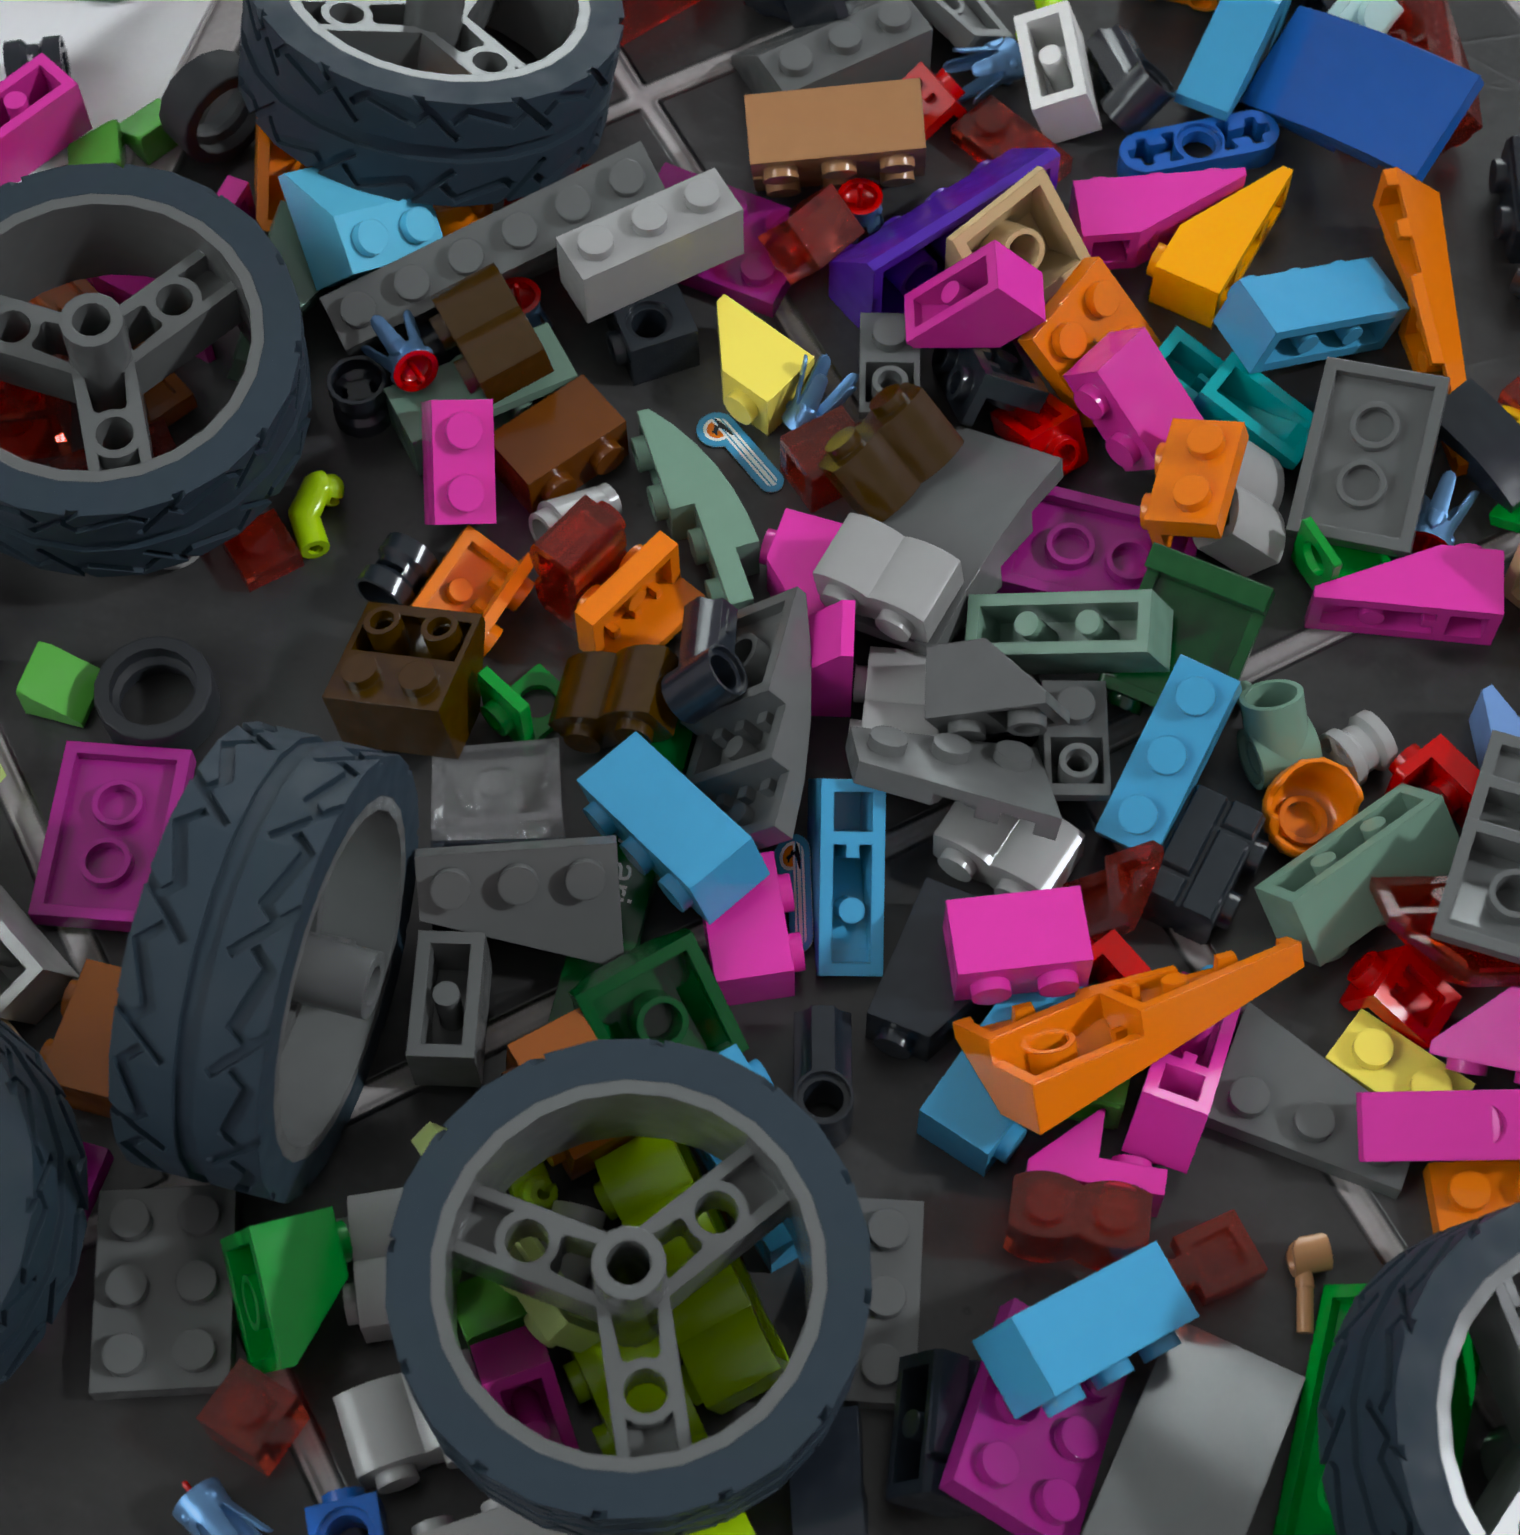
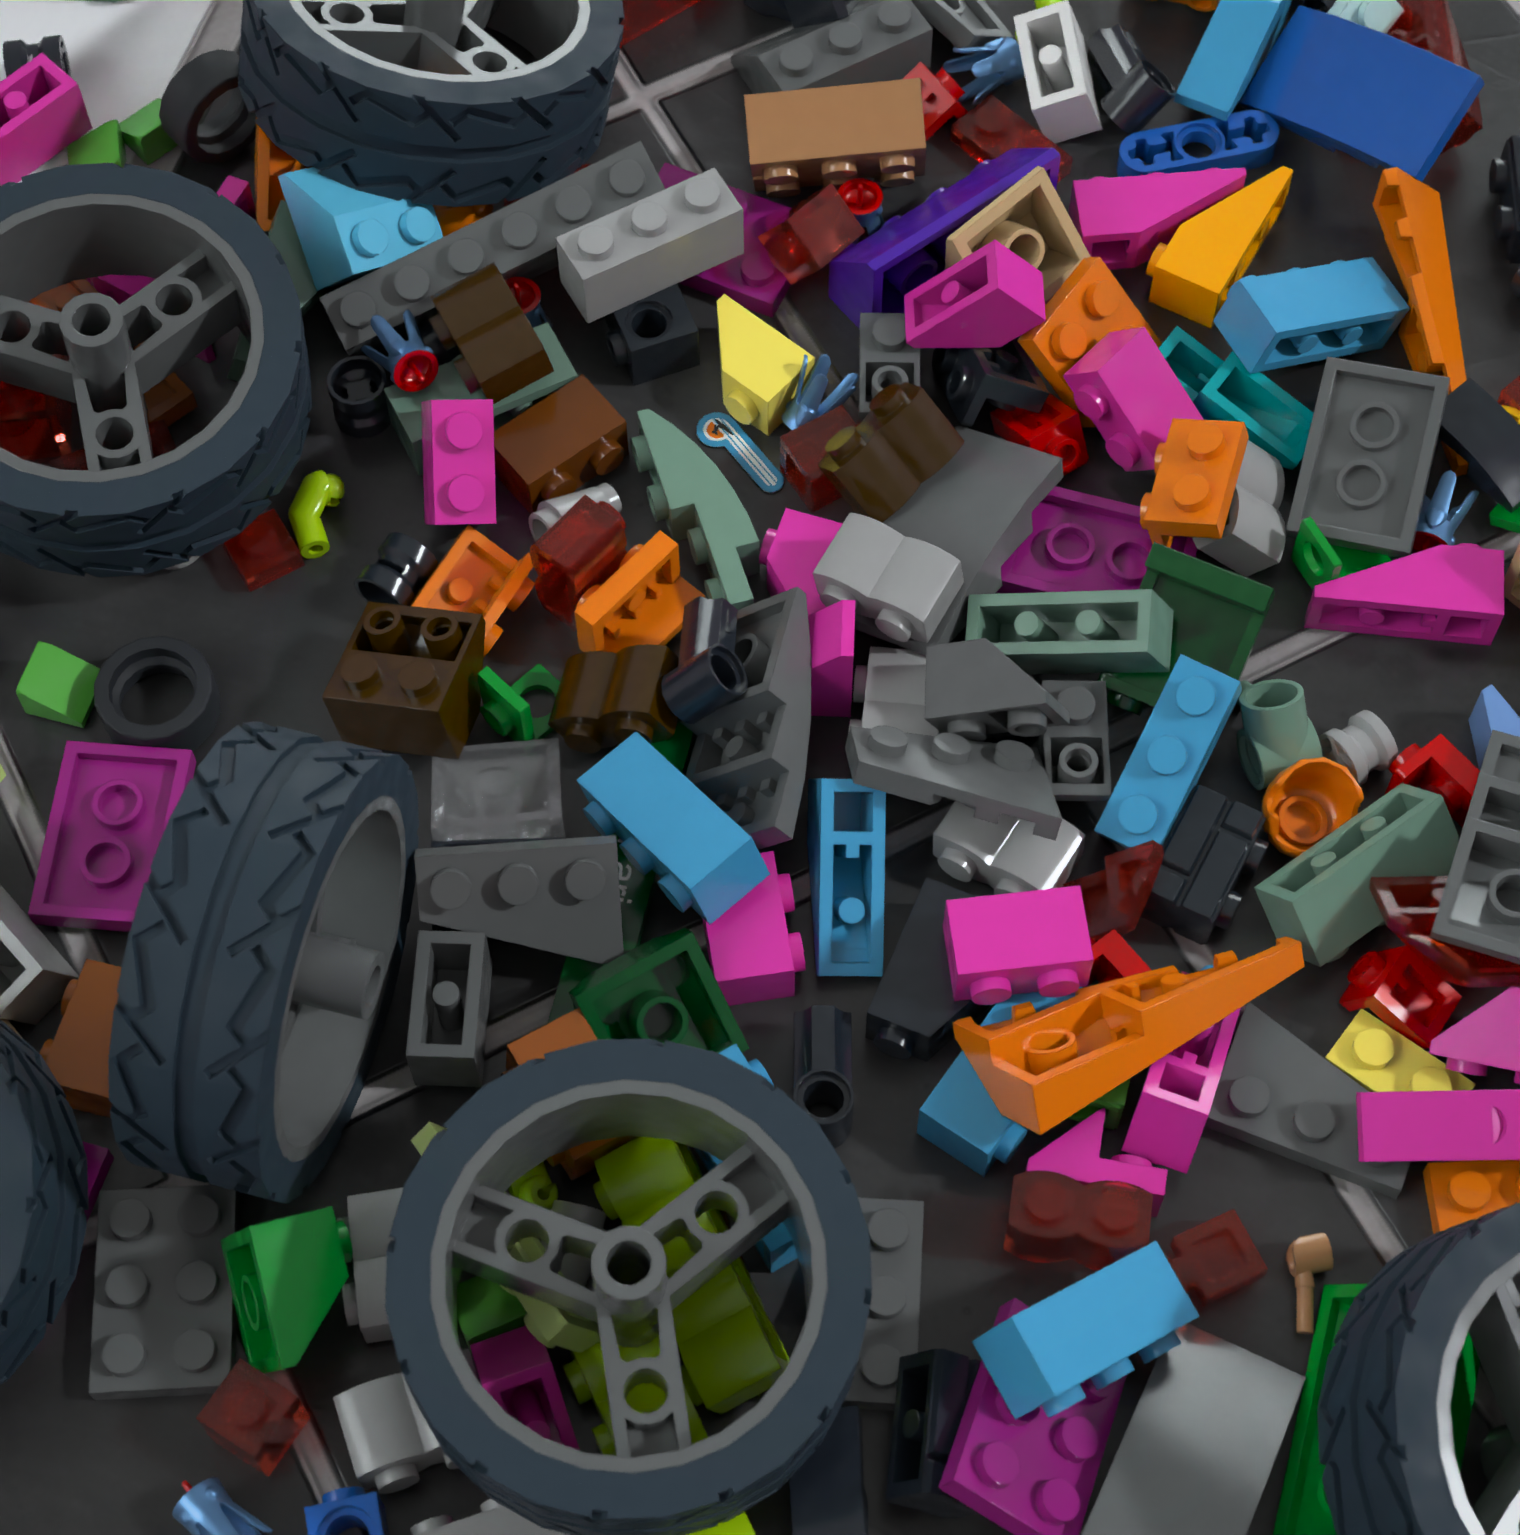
(795, 859): sticker -> none

